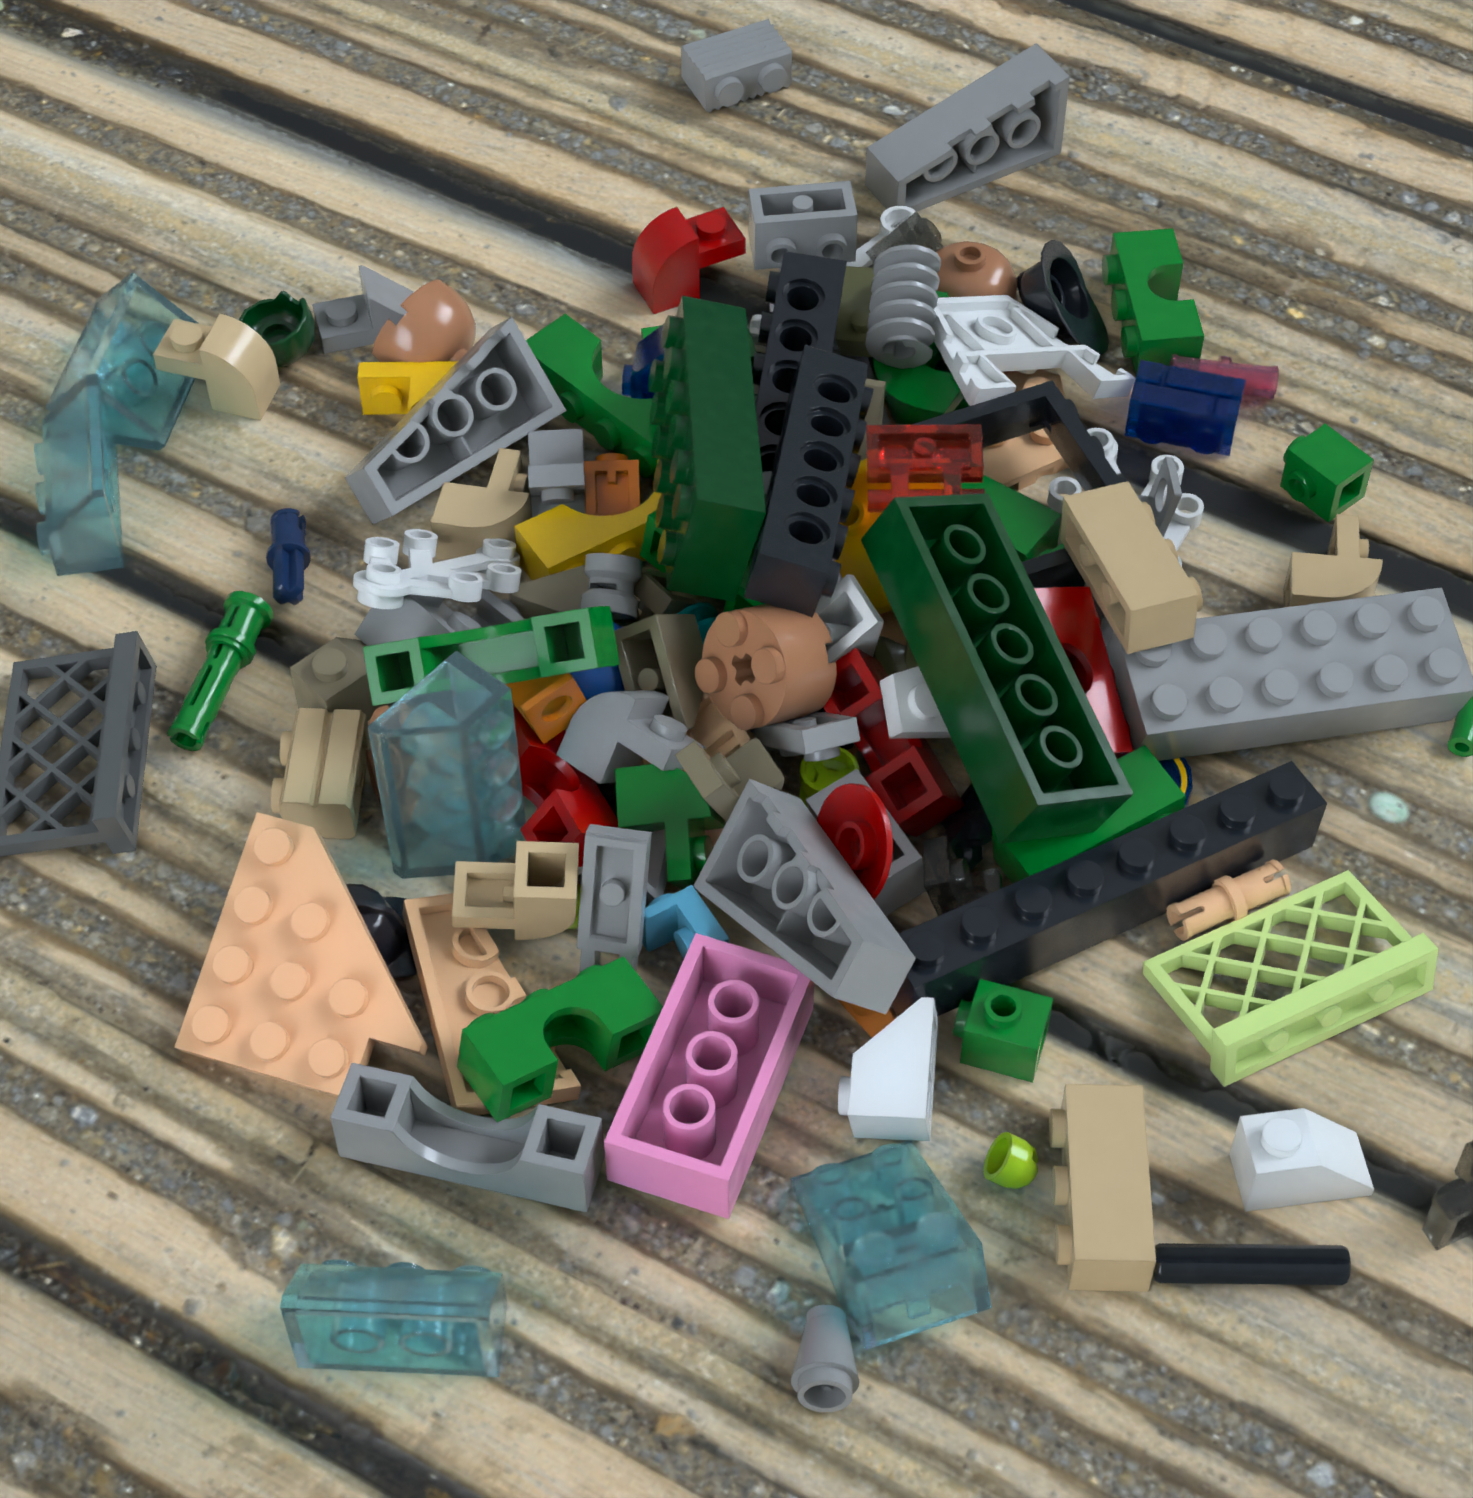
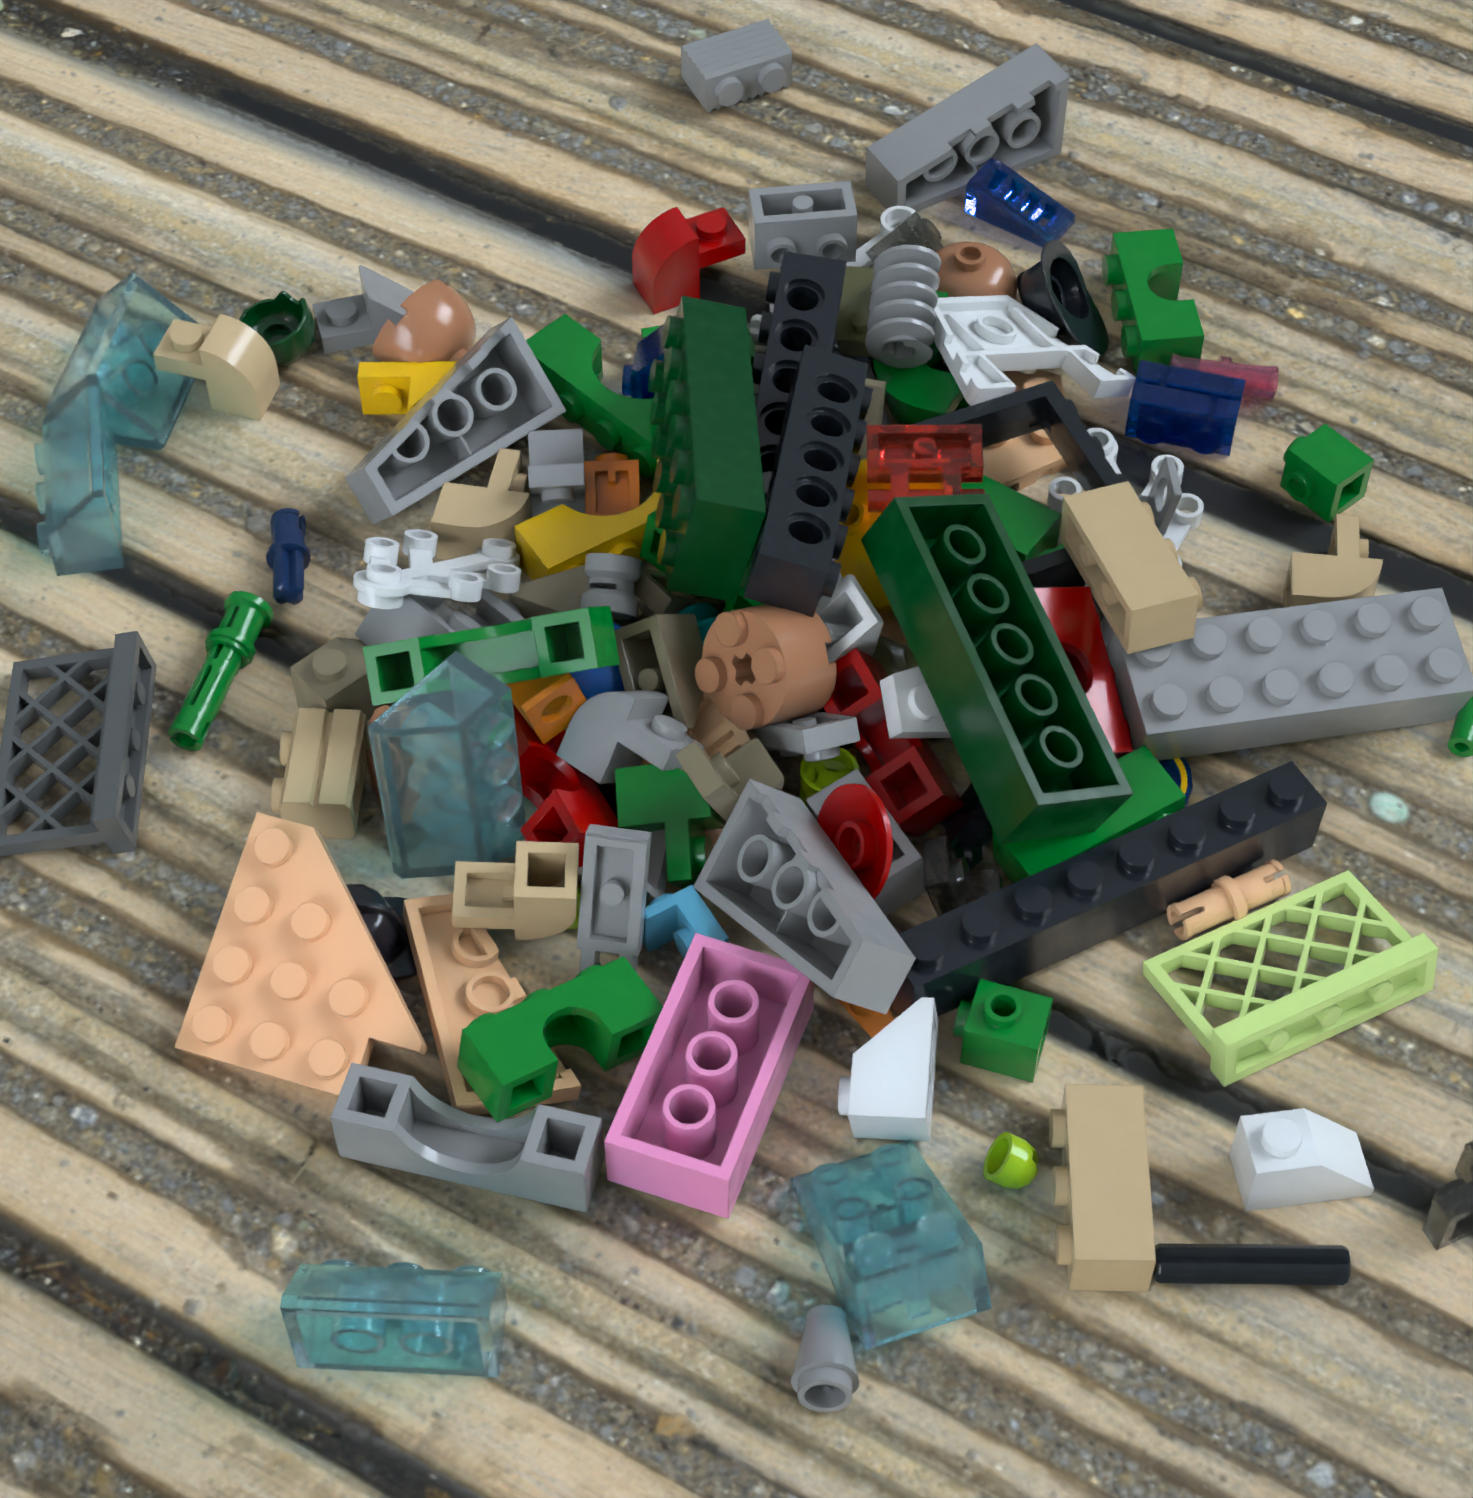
(1002, 195): none -> clear blue slope

